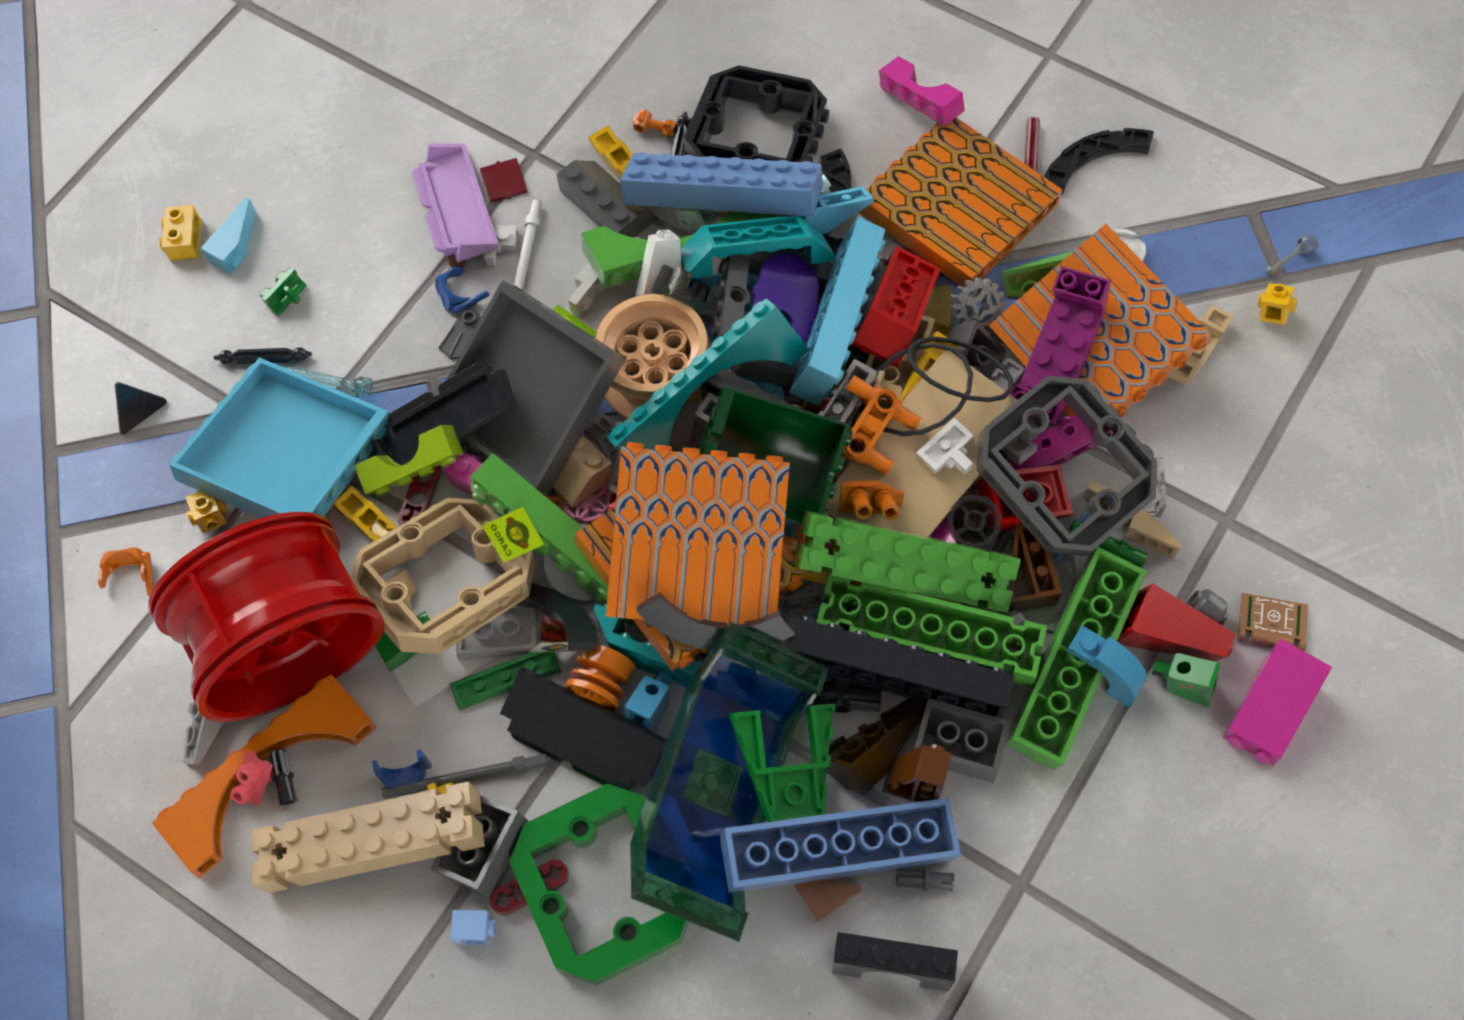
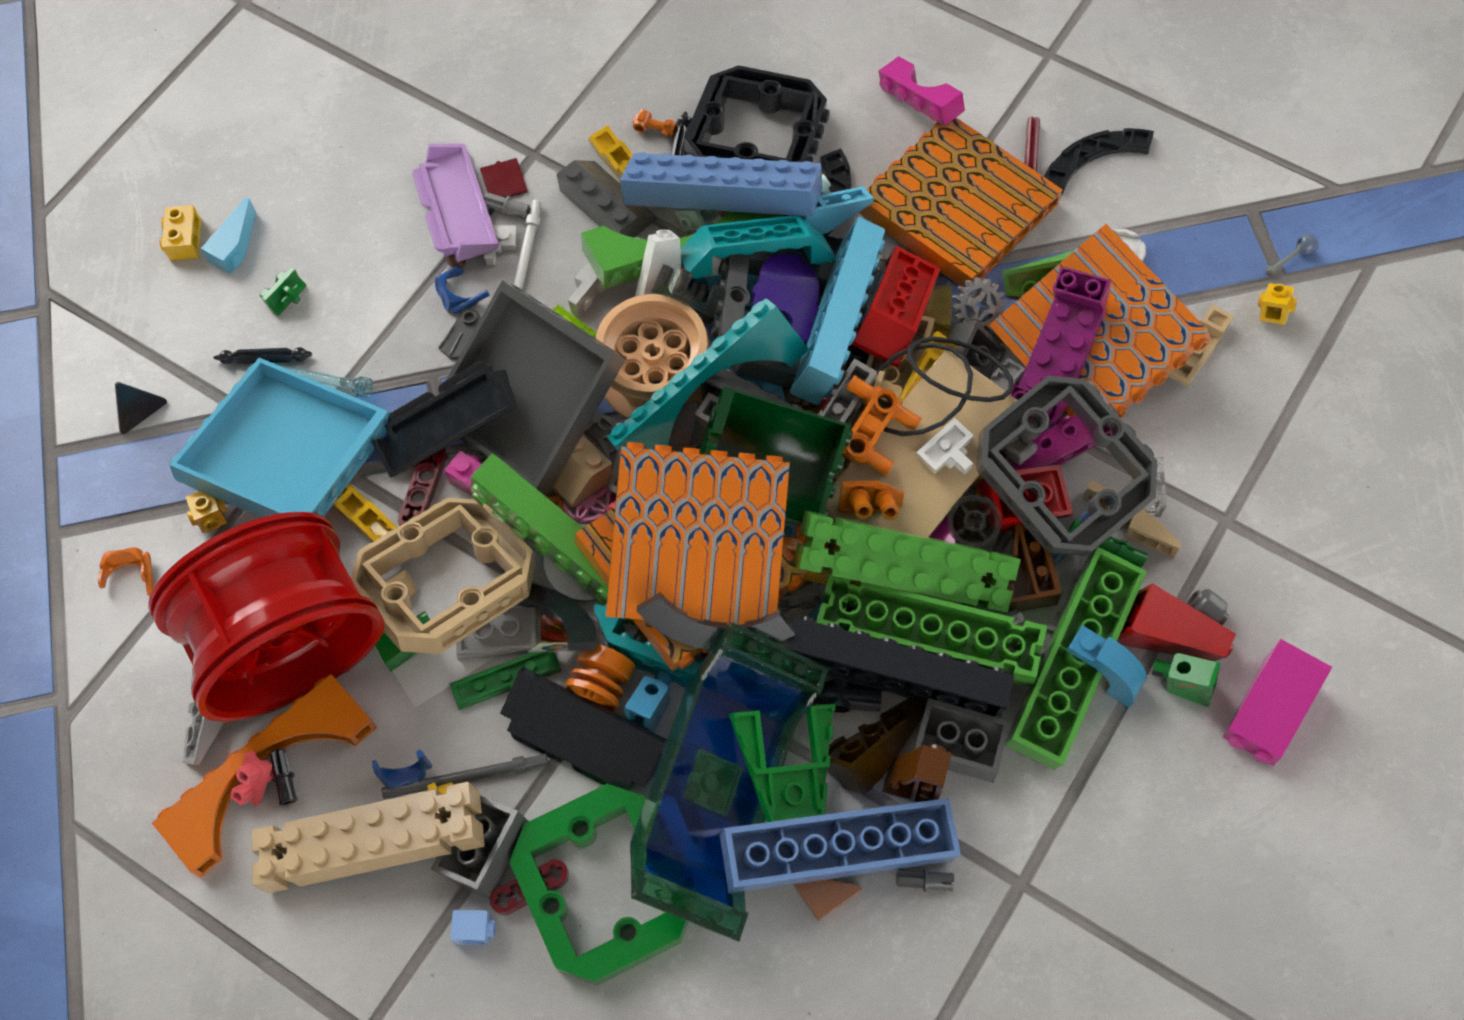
(435, 448): lime arch -> none
(507, 205): none -> light grey axle
(513, 534): clear neon green sticker -> none
(930, 965): black arch -> none
(1272, 620): medium nougat piece -> none

